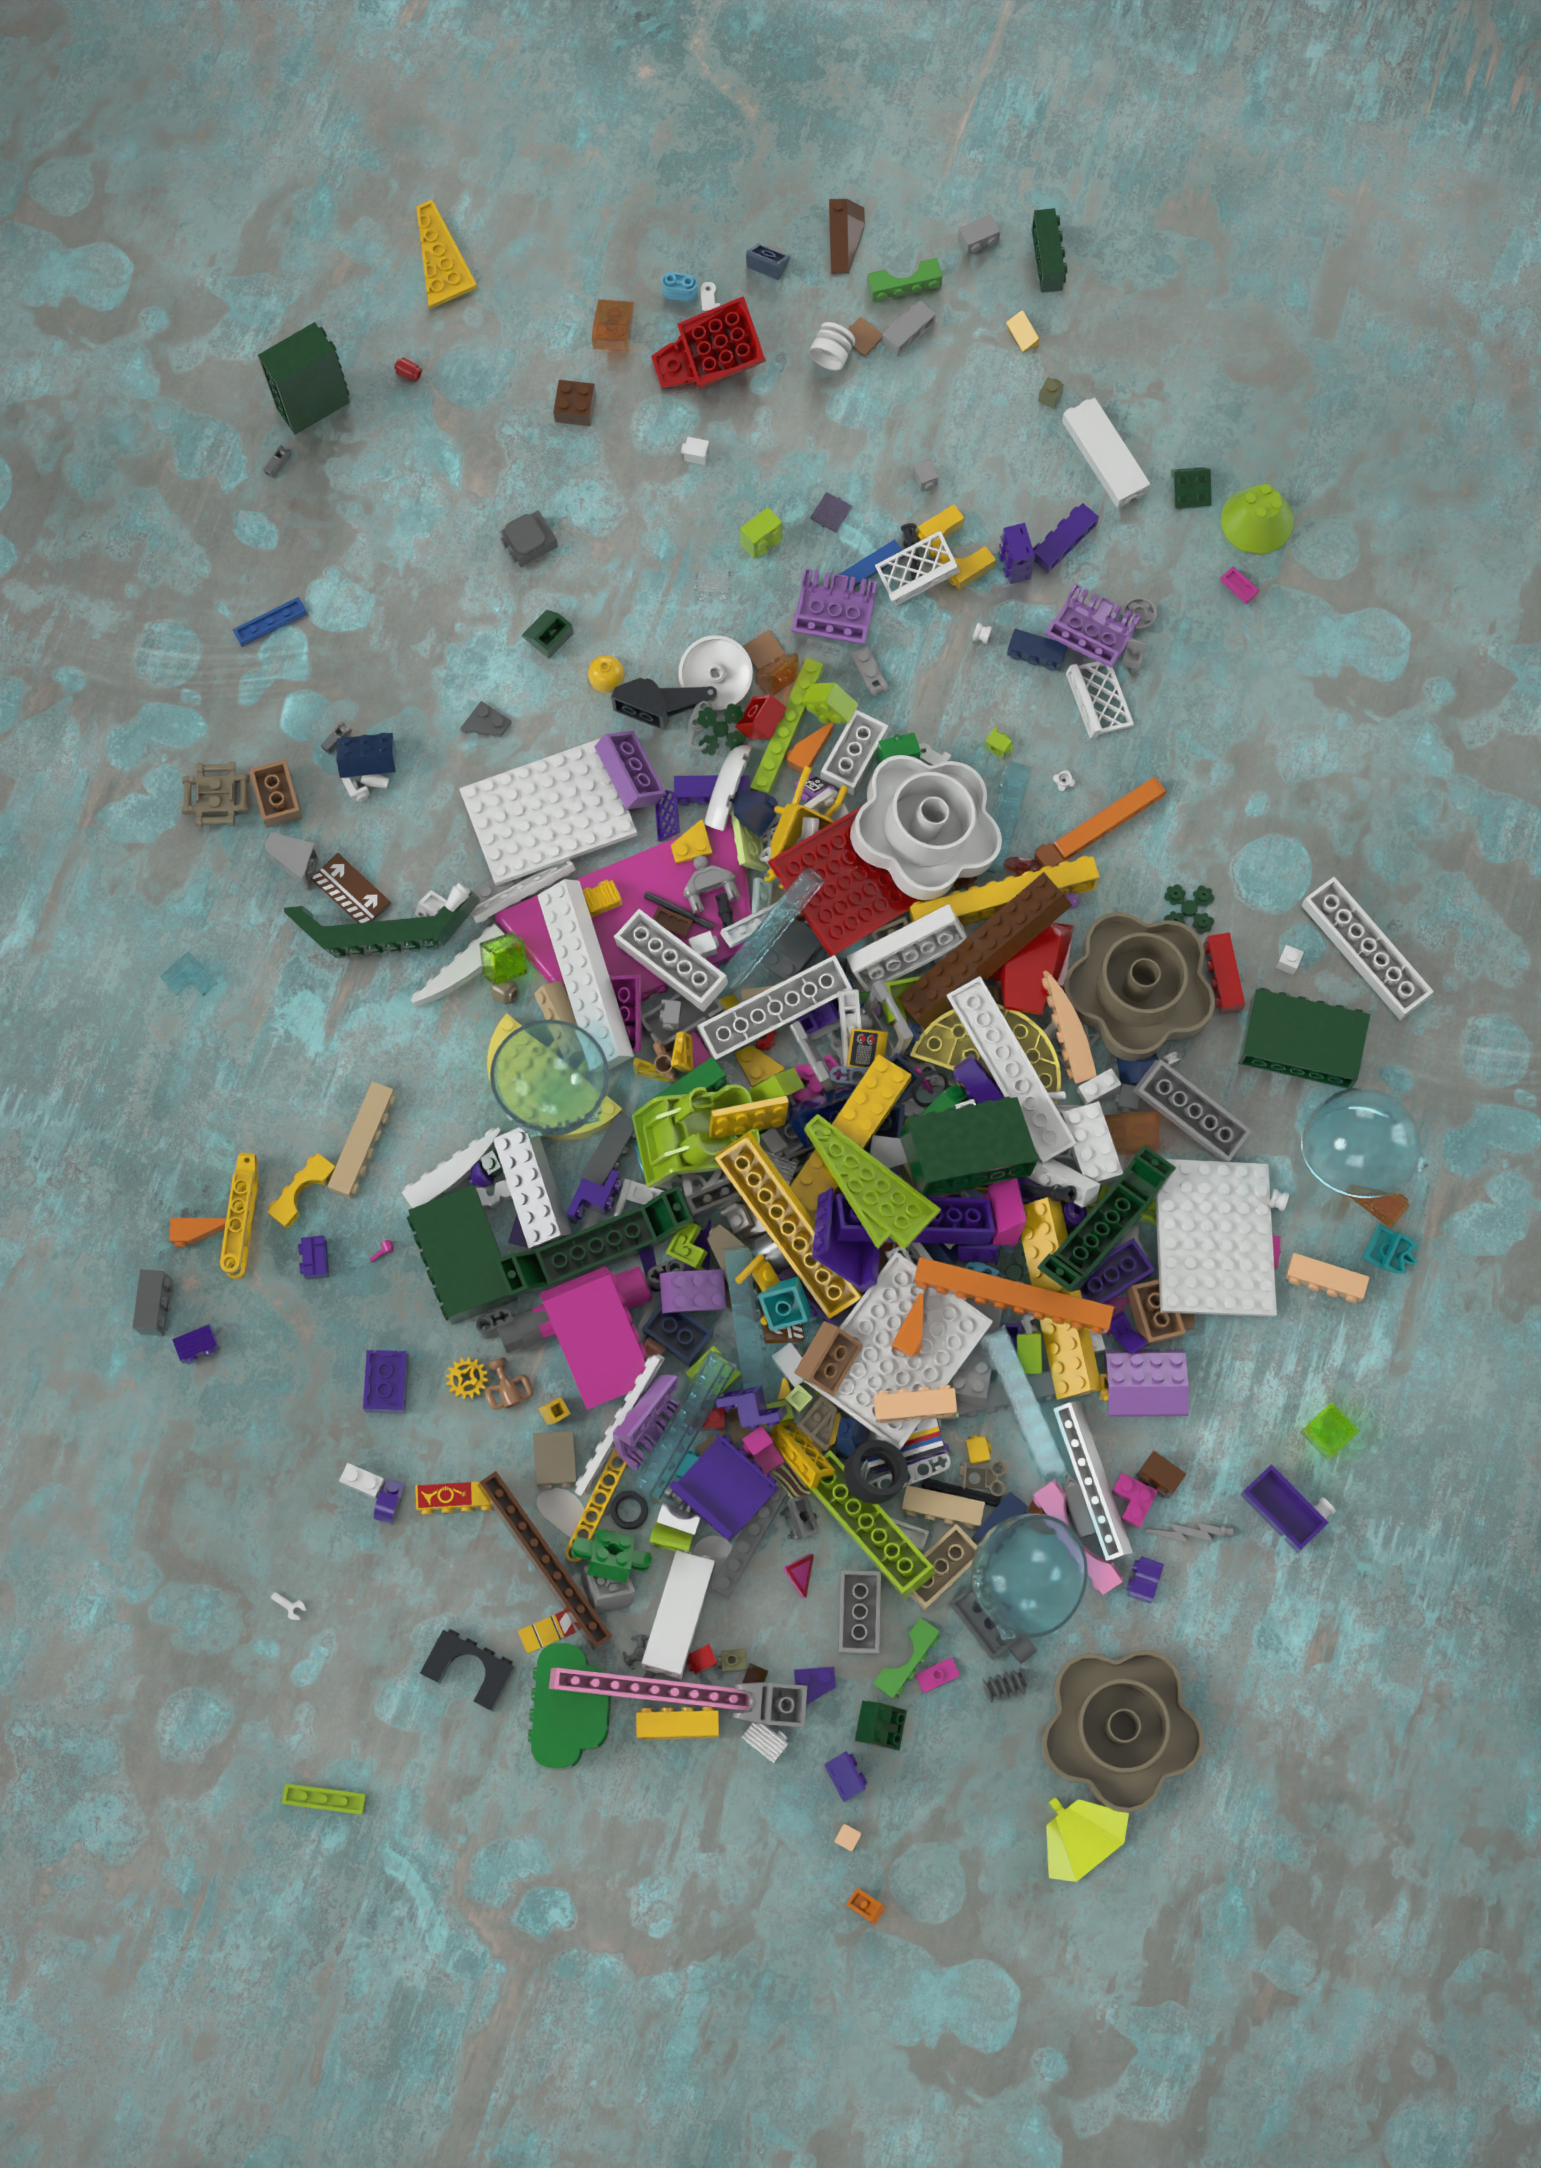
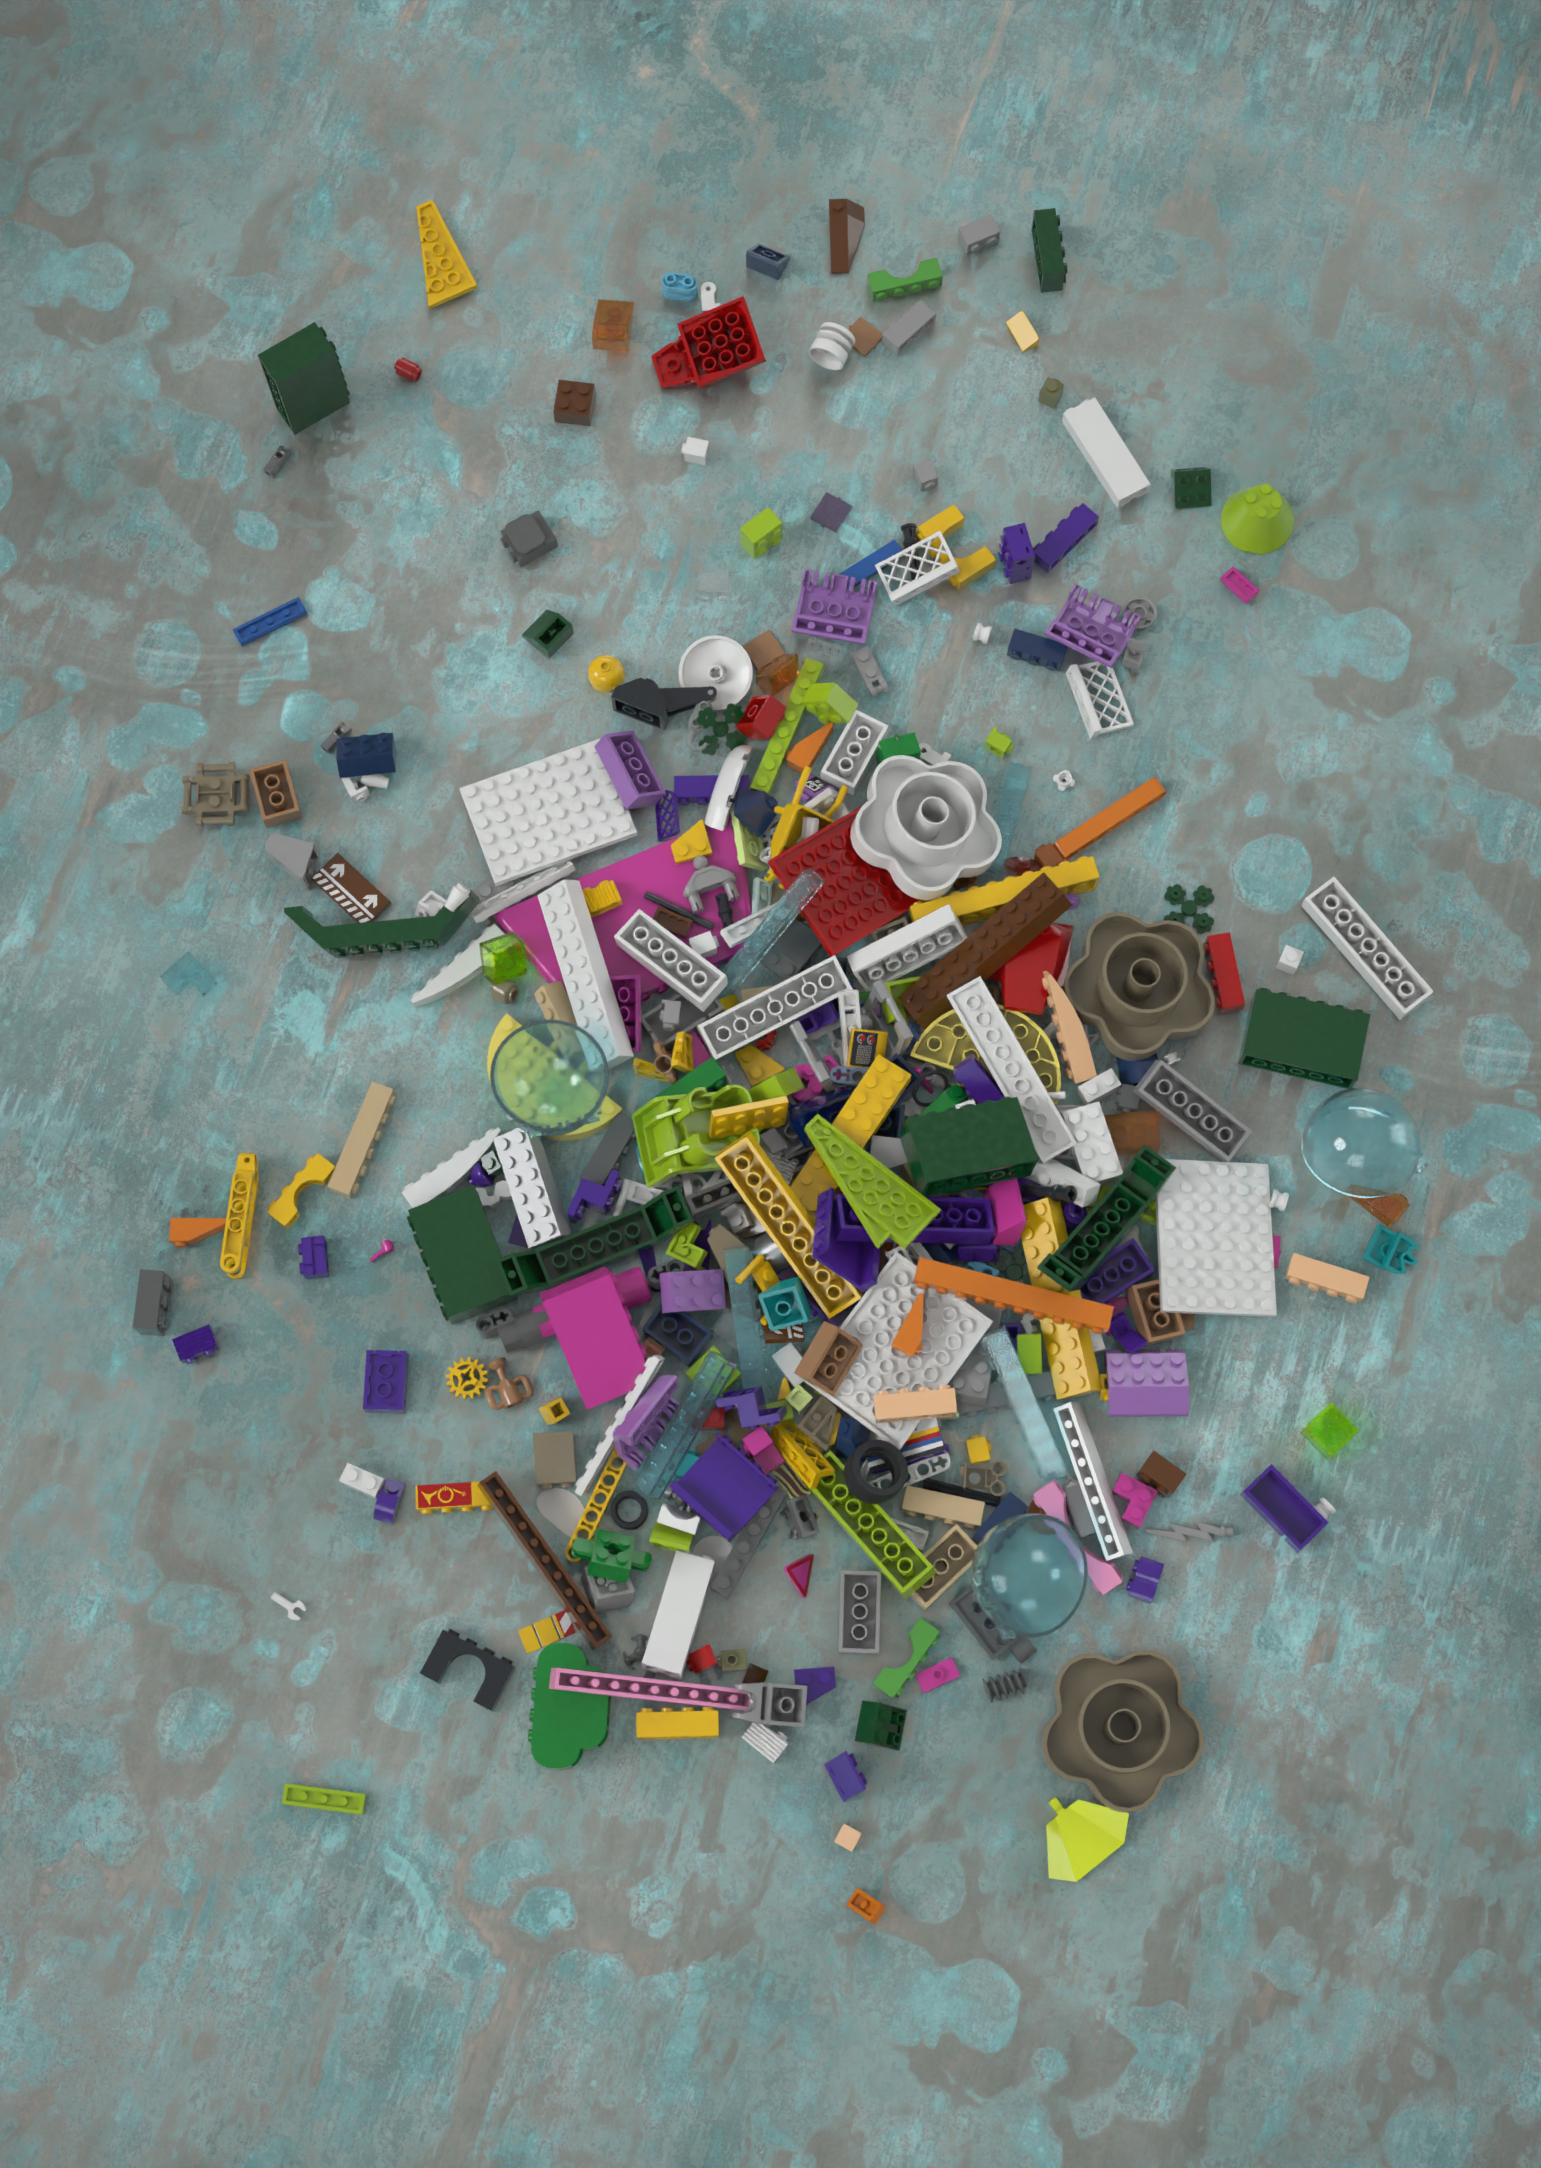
(486, 721): dark grey wing -> none

